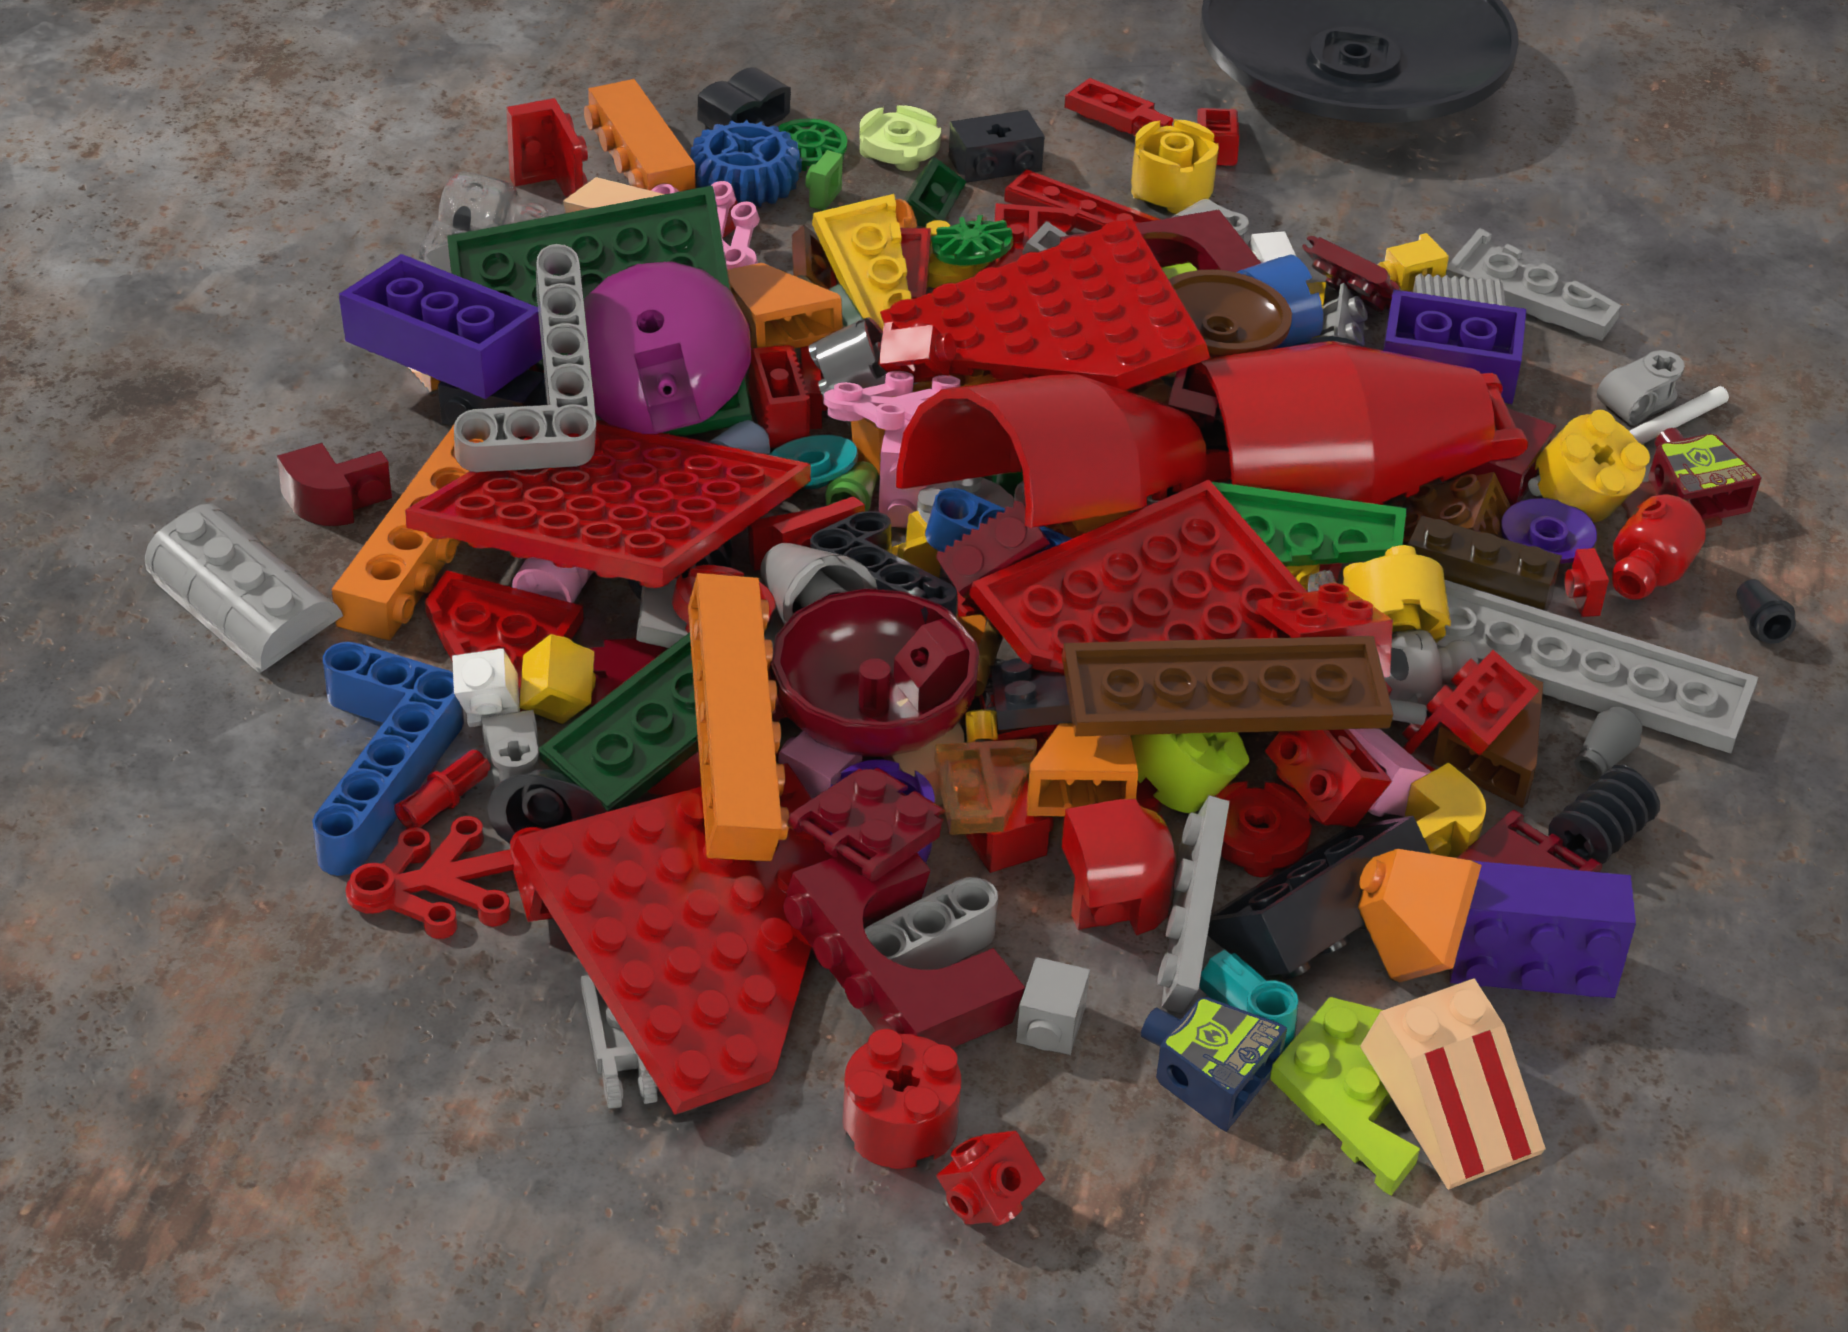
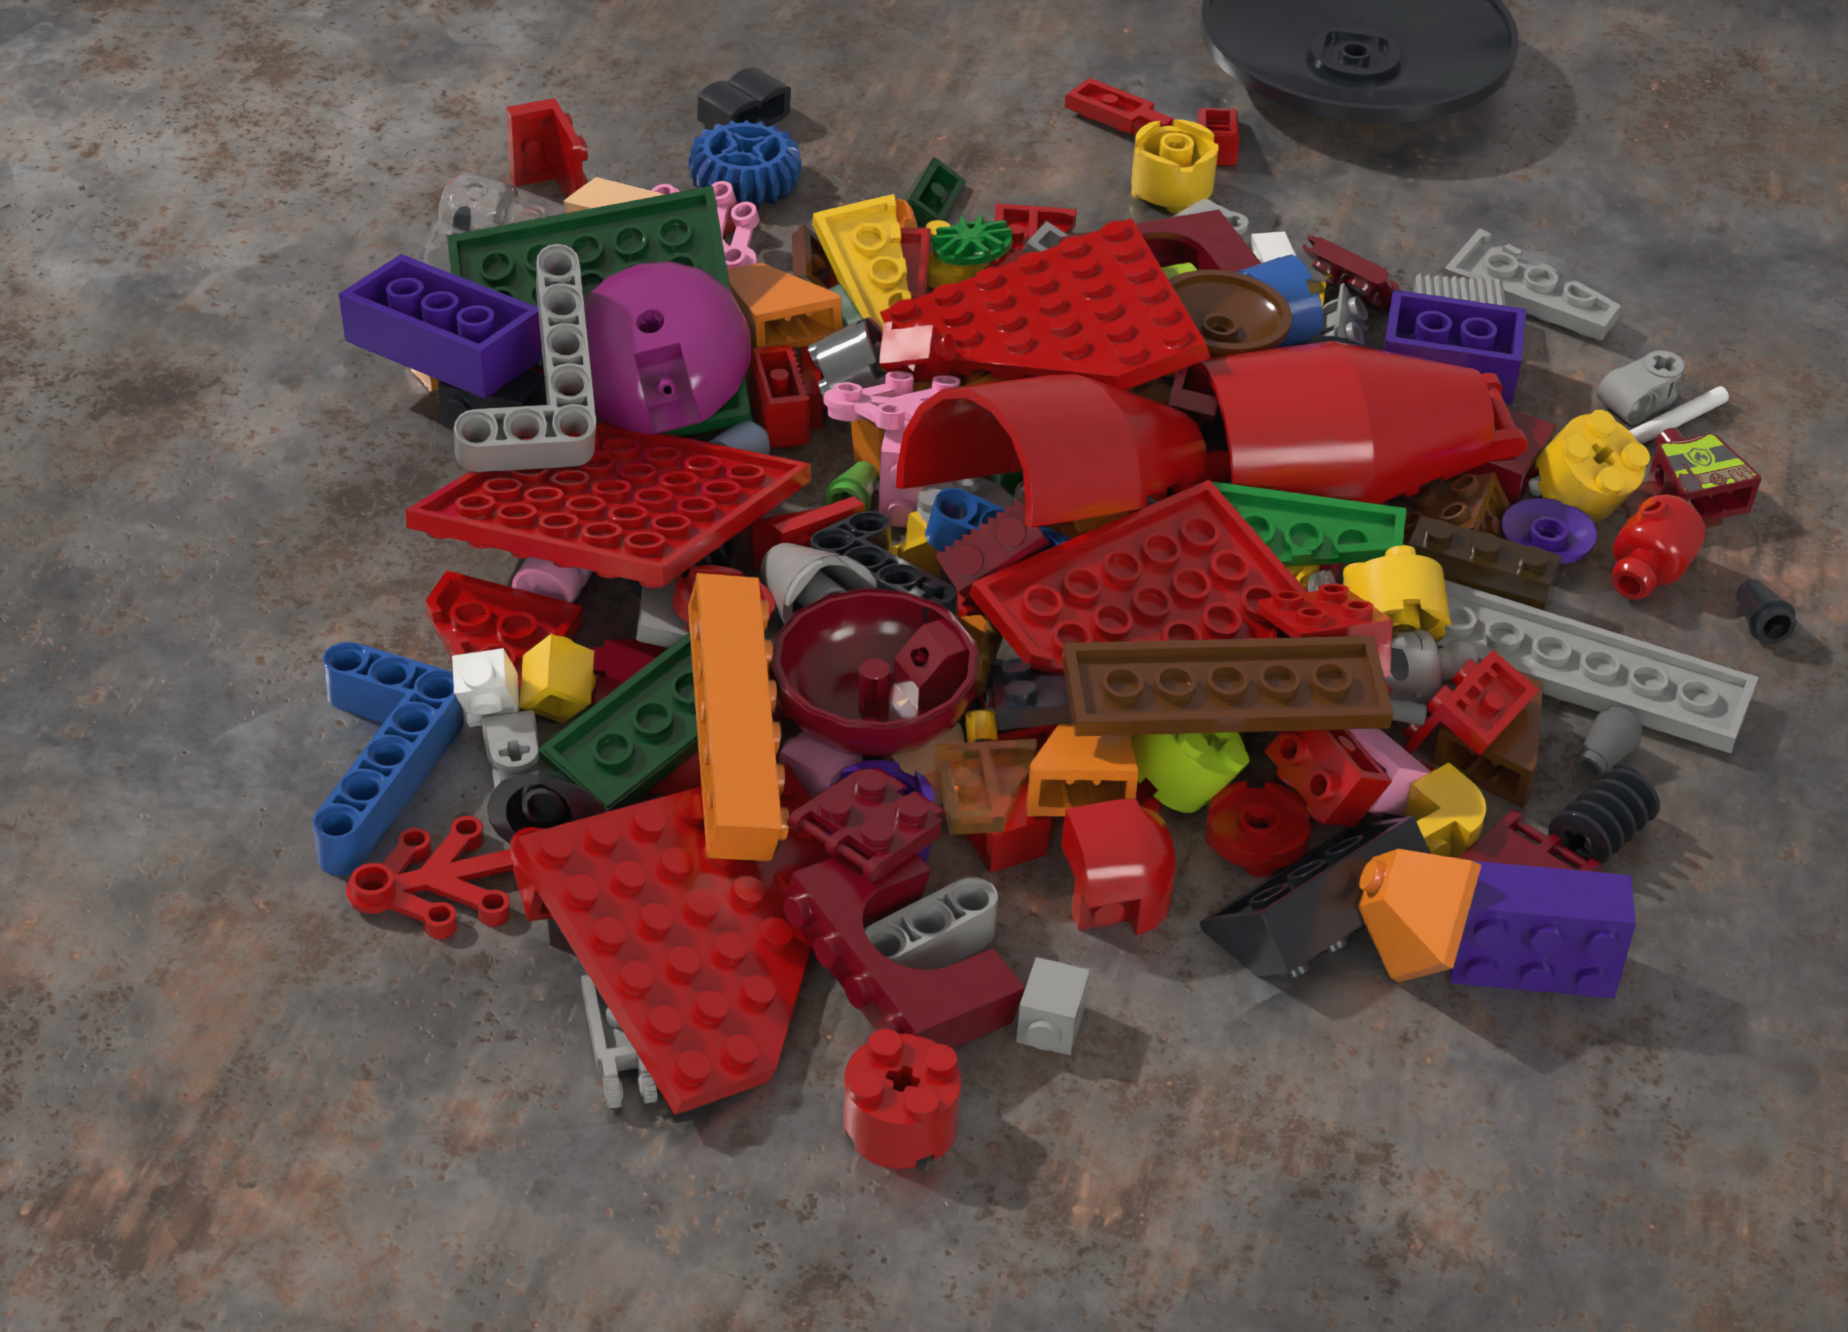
(237, 586): light grey container -> none
(331, 491): dark red brick -> none
(397, 561): orange brick -> none
(442, 790): red axle -> none
(638, 137): orange brick -> none
(813, 141): green wheel -> none
(824, 180): bright green plate -> none
(827, 454): teal dish -> none
(899, 137): yellowish green plate -> none
(990, 1178): red brick -> none
(996, 146): black brick -> none
(1092, 210): red tile -> none
(1192, 903): light grey wing -> none
(1214, 1056): torso -> none
(1240, 986): teal piece -> none
(1339, 1087): lime wing -> none
(1417, 257): yellow brick -> none
(1455, 1082): light nougat slope -> none
(1587, 582): red plate -> none

